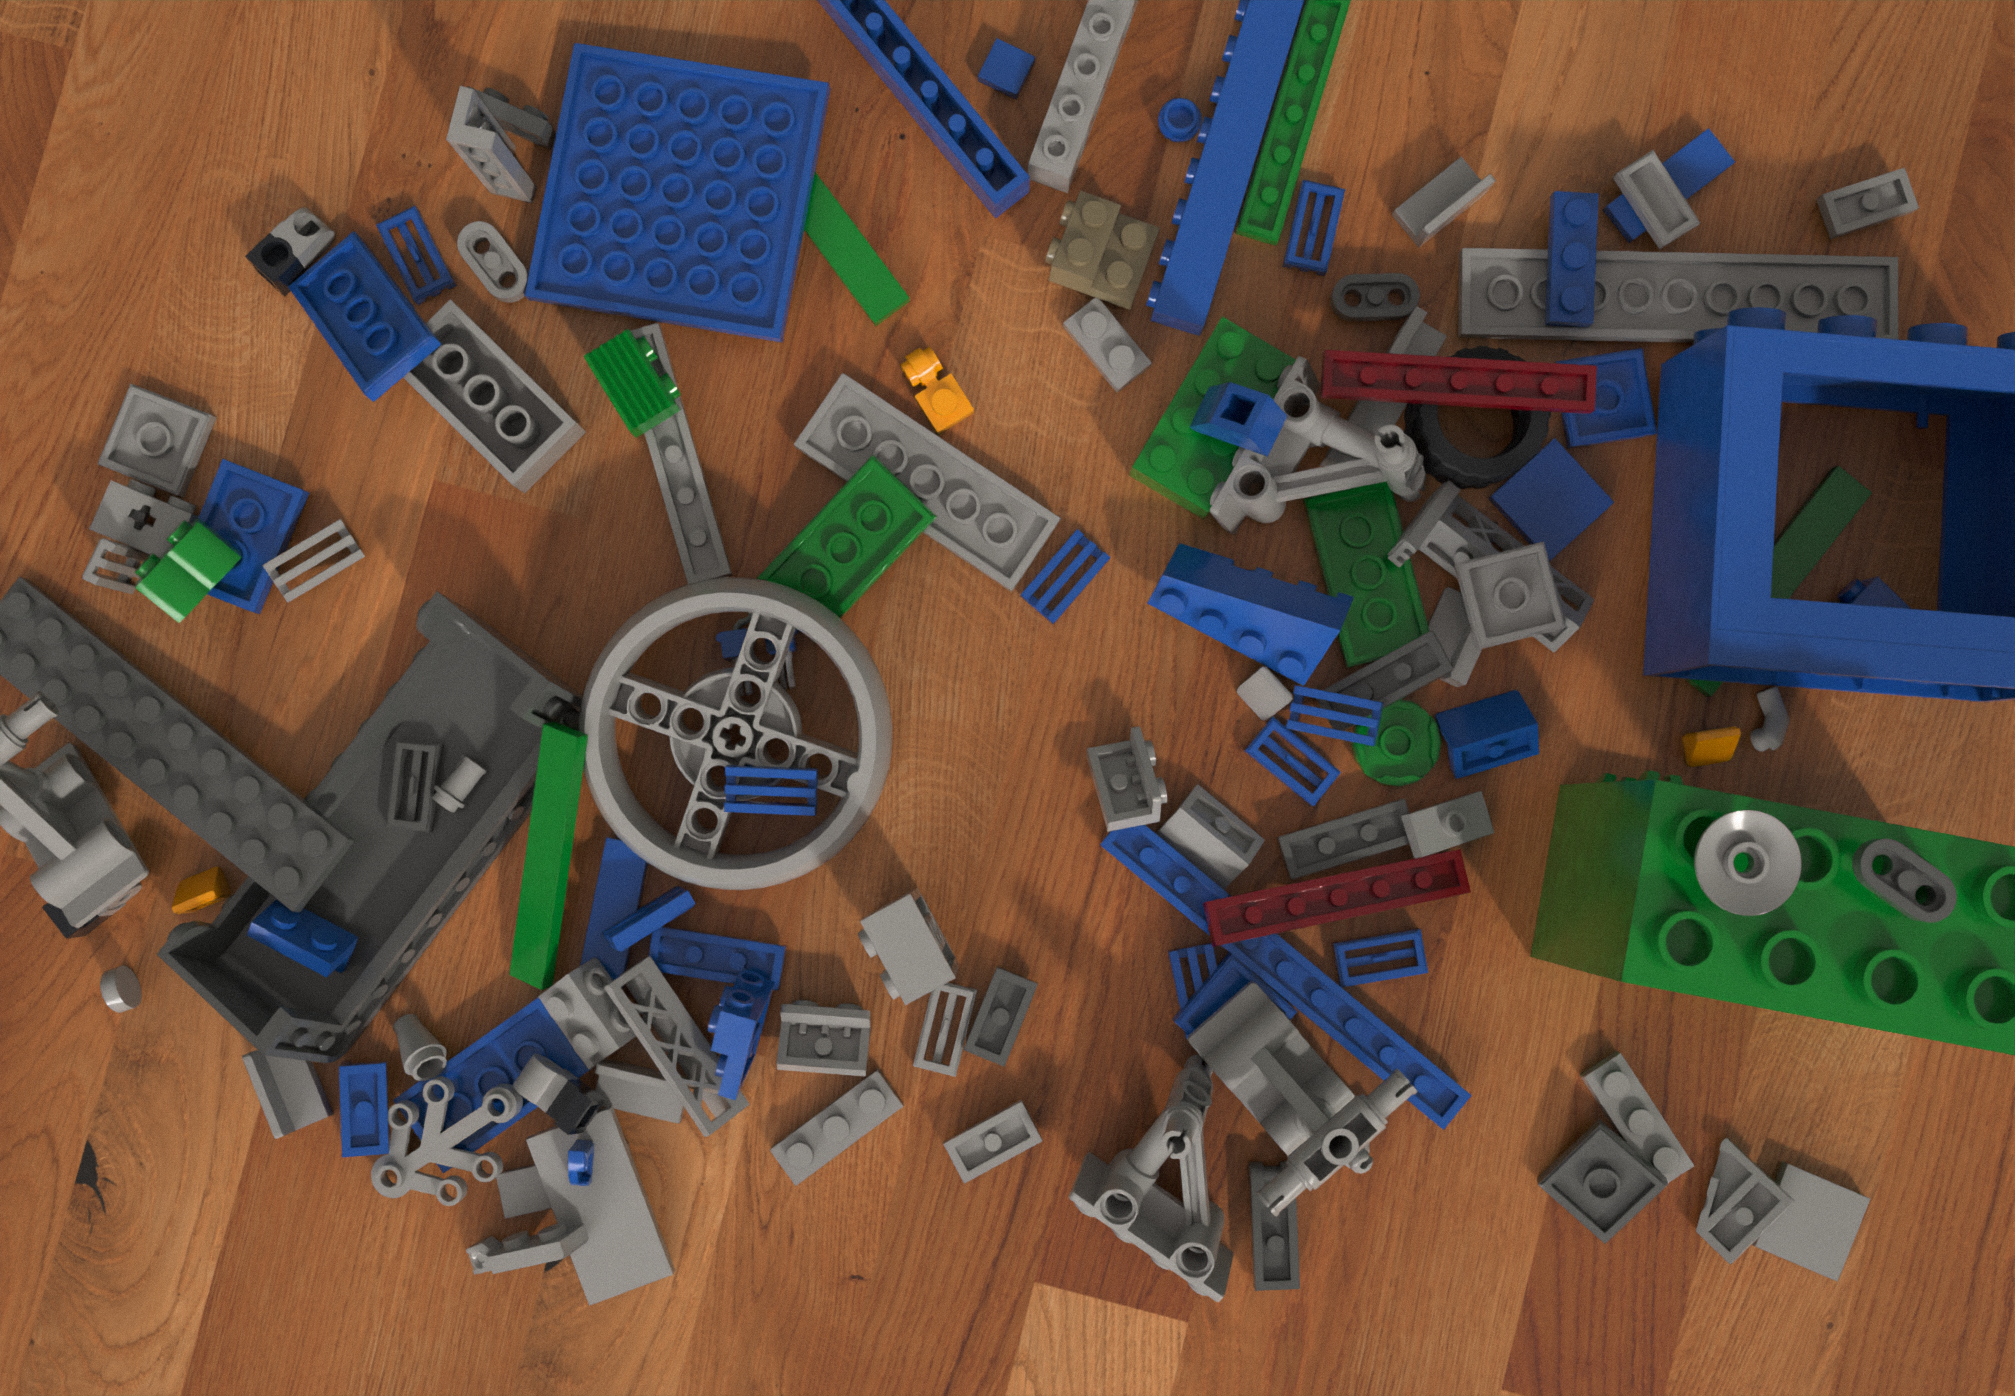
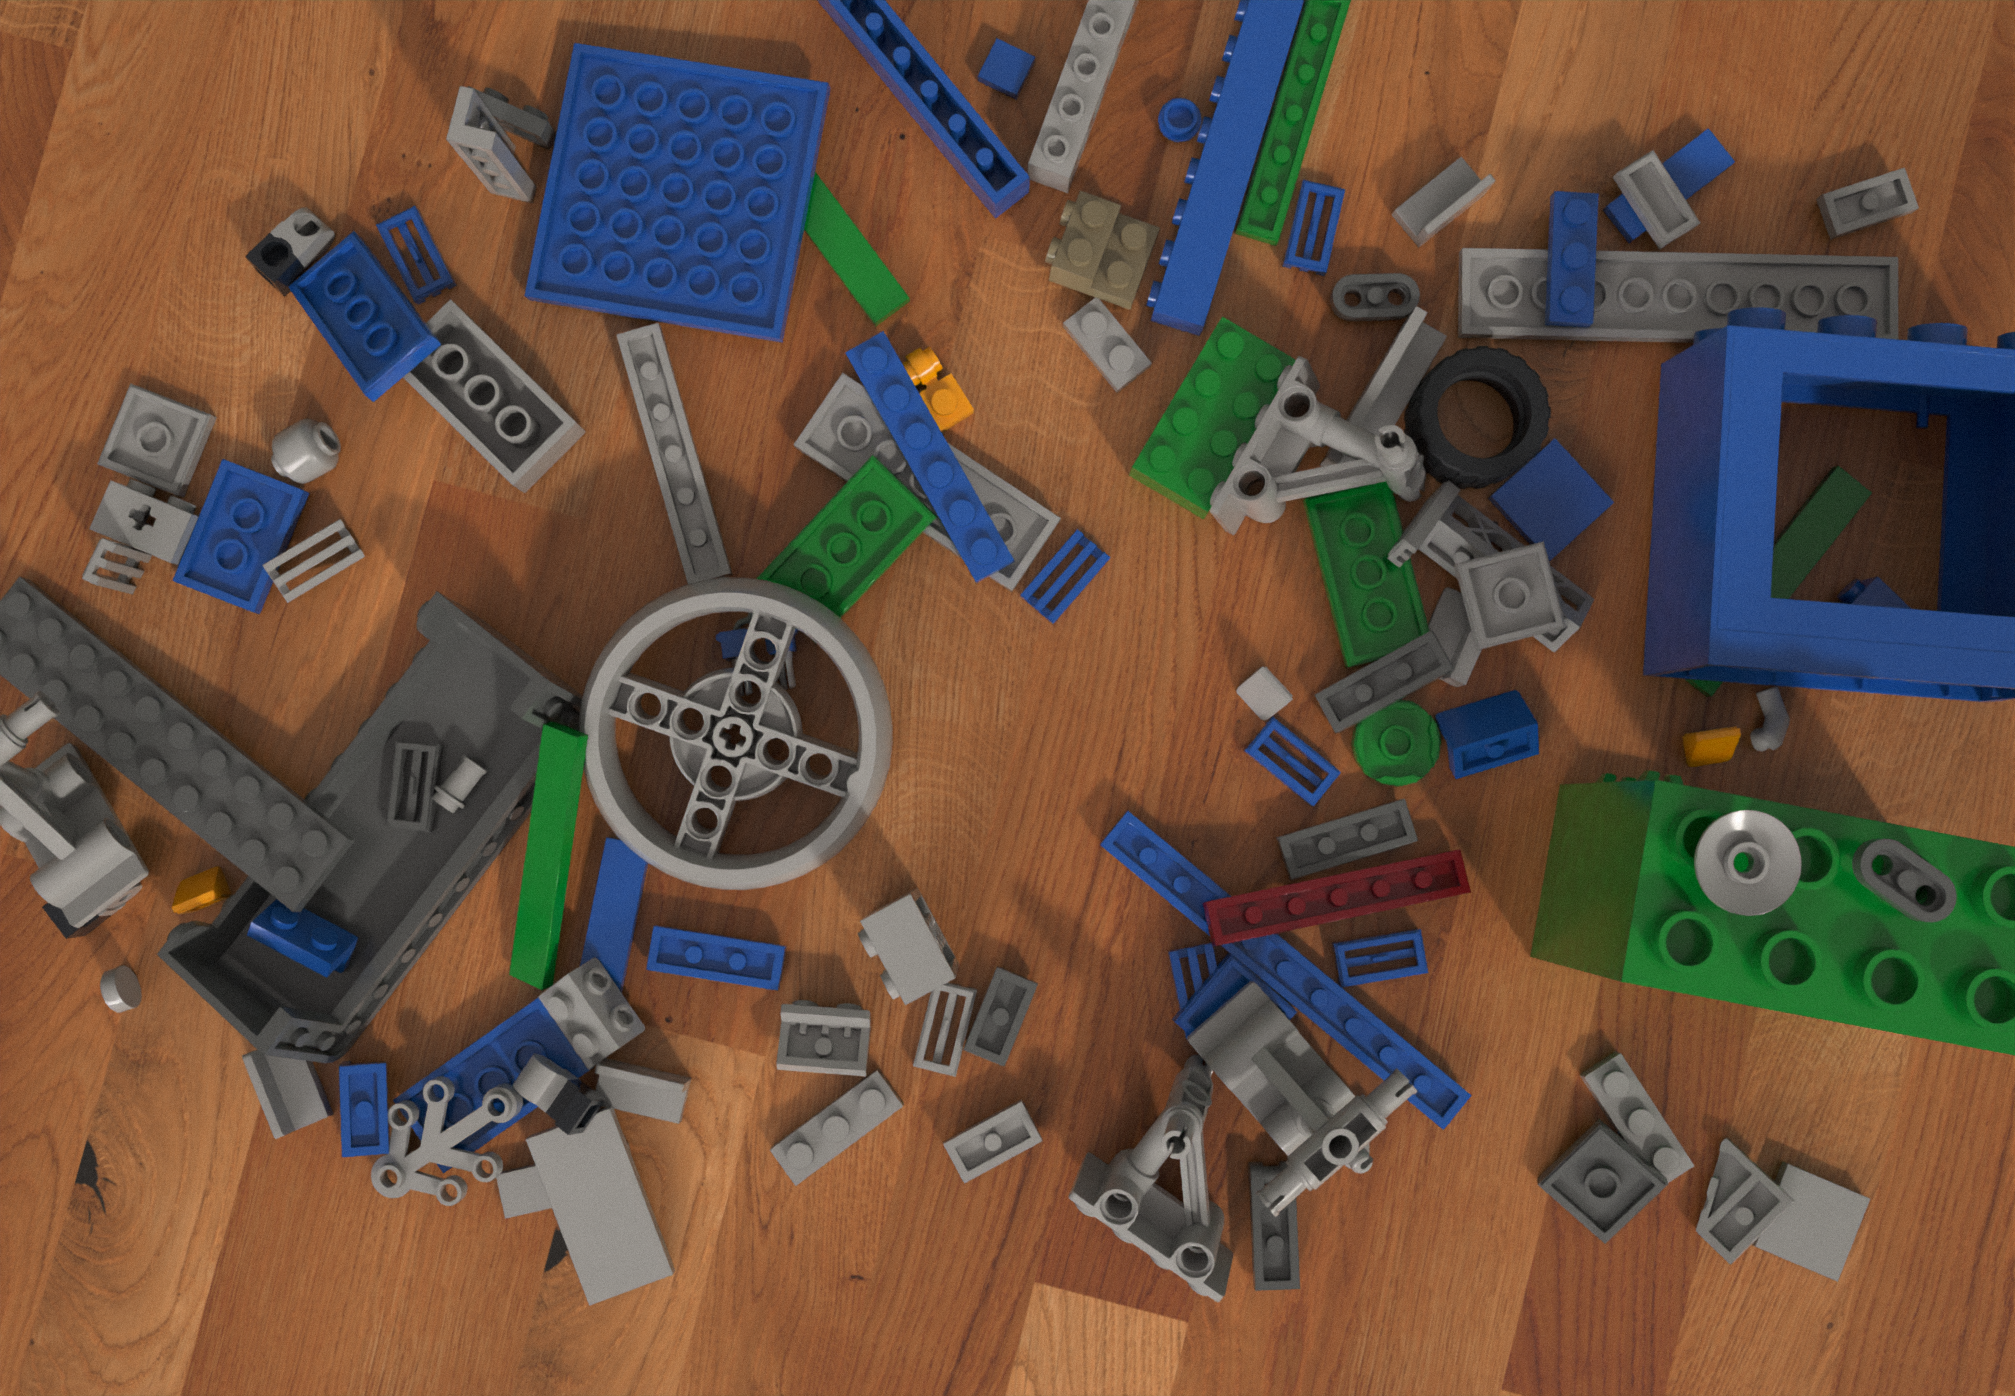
(186, 568): green brick -> none
(305, 450): none -> light grey head
(419, 1050): light grey cone -> none
(495, 263): light grey plate -> none
(524, 1250): light grey hinge -> none
(581, 1162): blue tile -> none
(633, 383): green brick -> none
(648, 918): blue tile -> none
(681, 1041): light grey fence -> none
(738, 1029): blue plate -> none
(809, 792): blue tile -> none
(930, 457): none -> blue plate
(1127, 782): light grey bracket -> none
(1211, 837): light grey panel -> none
(1240, 417): blue slope -> none
(1250, 611): blue wedge -> none
(1297, 708): blue tile -> none
(1447, 824): light grey plate -> none
(1458, 381): dark red plate -> none
(1621, 401): blue tile -> none

